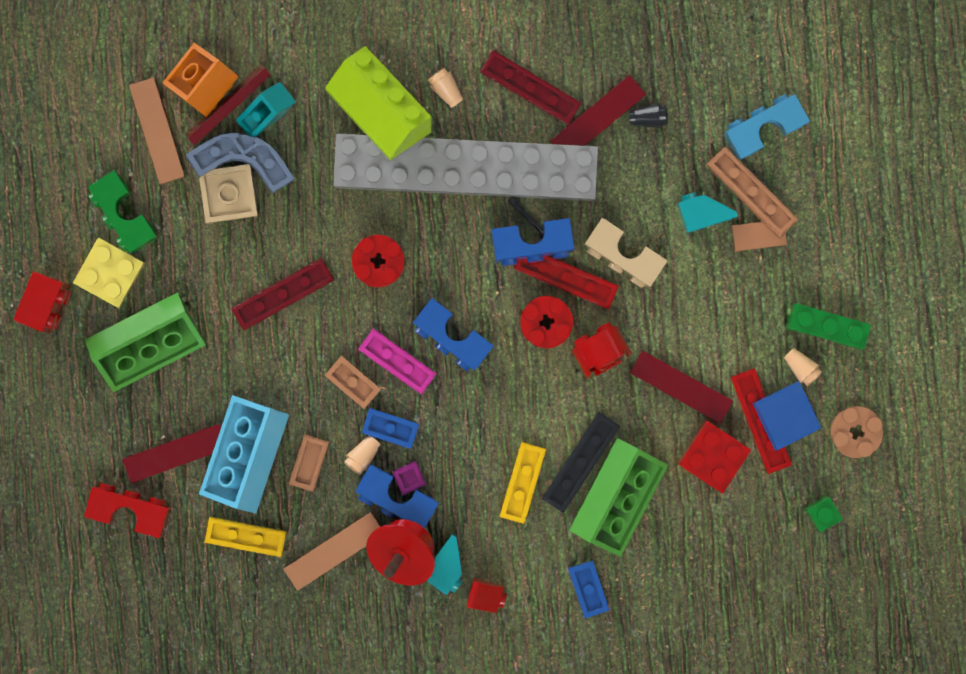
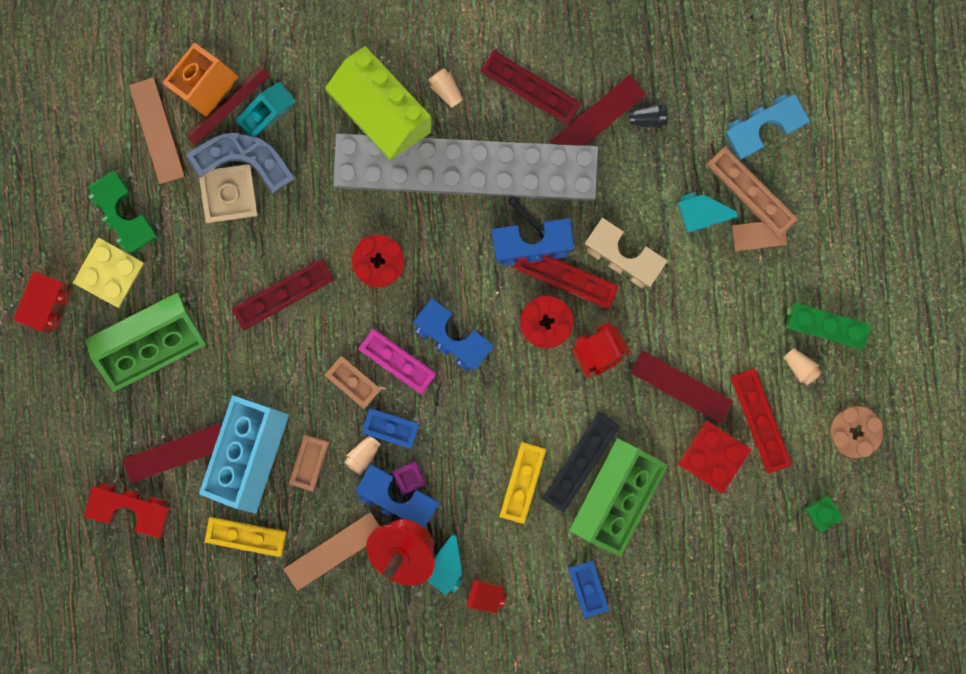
(787, 415): blue tile -> none

